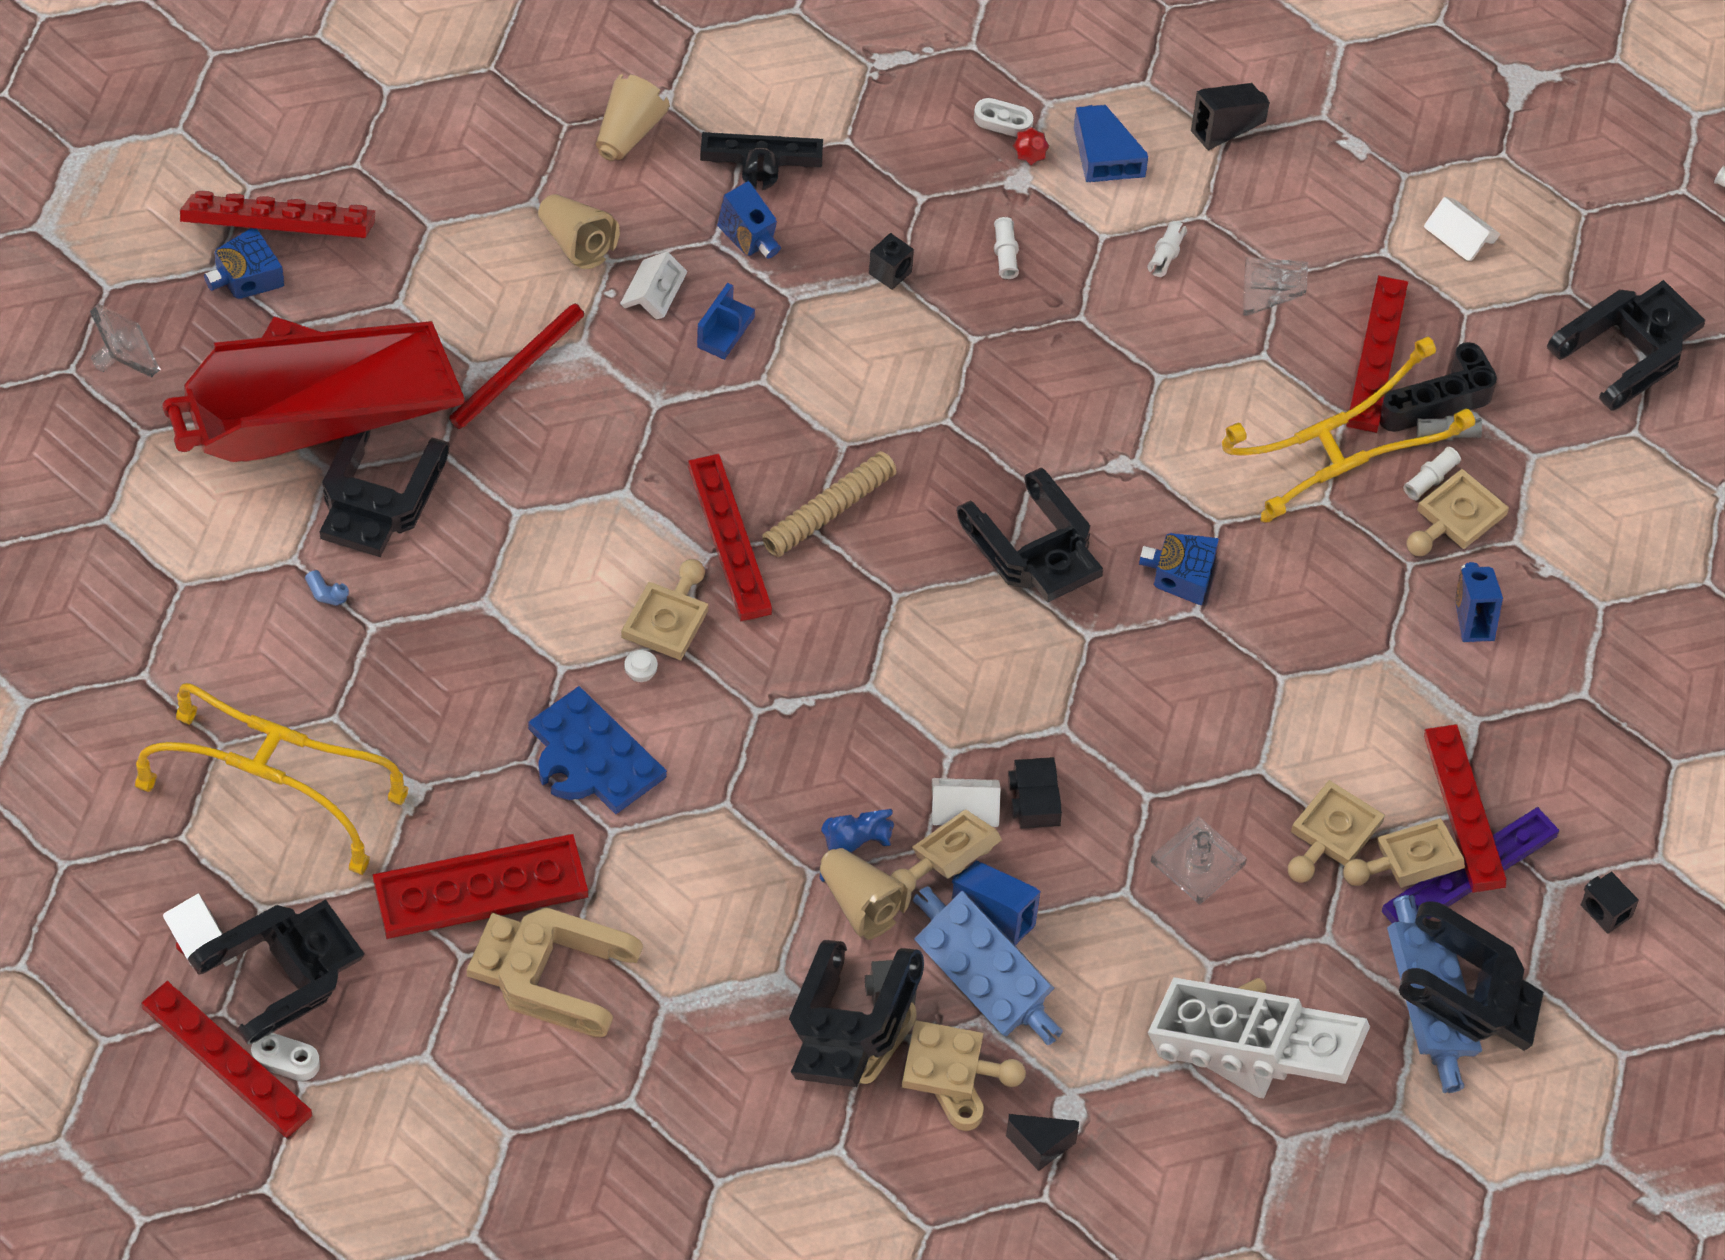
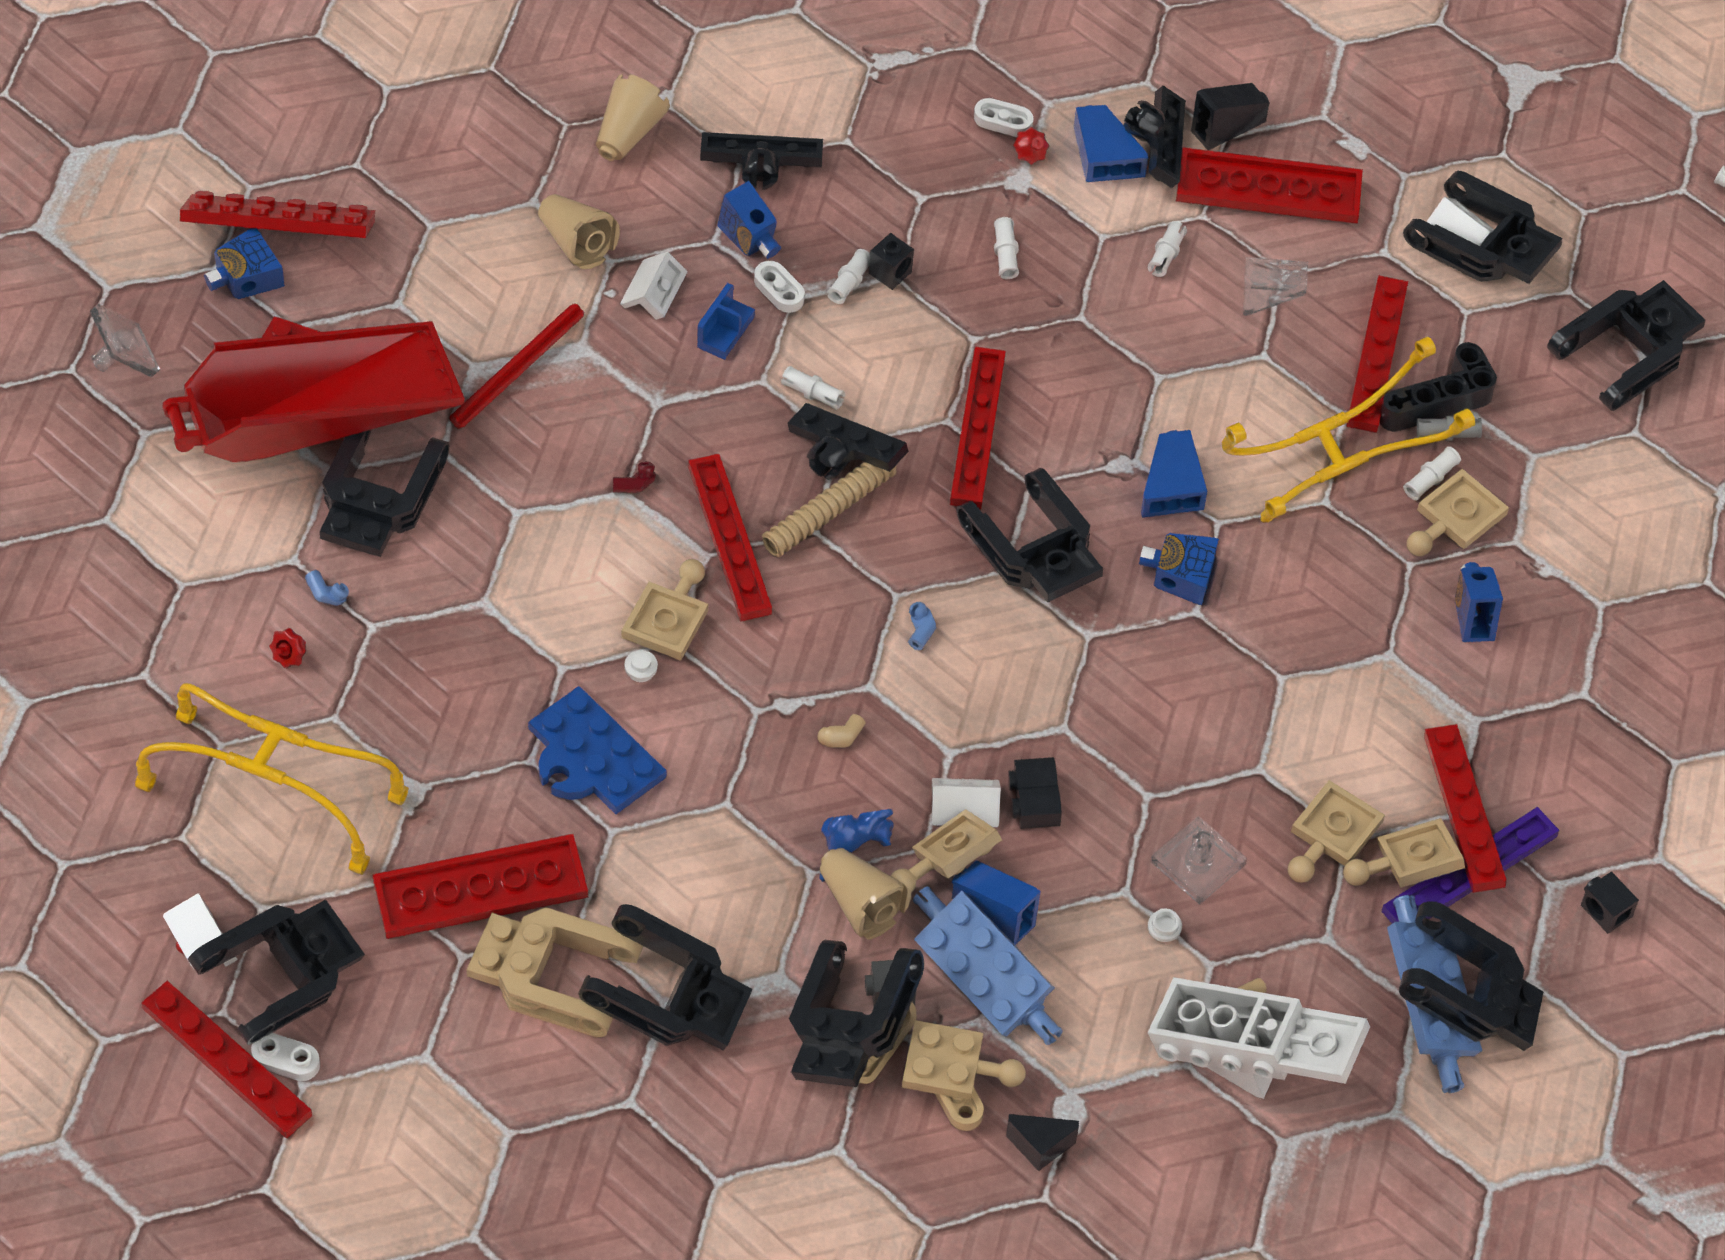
(288, 648): none -> red piece
(638, 482): none -> dark red arm
(702, 1001): none -> black plate
(781, 288): none -> white plate
(813, 387): none -> white pin
(841, 735): none -> tan arm
(842, 441): none -> black plate
(849, 276): none -> white pin
(923, 623): none -> medium blue arm
(978, 426): none -> red plate
(1163, 129): none -> black plate
(1164, 925): none -> white plate
(1174, 477): none -> blue slope
(1270, 185): none -> red plate
(1512, 248): none -> black plate

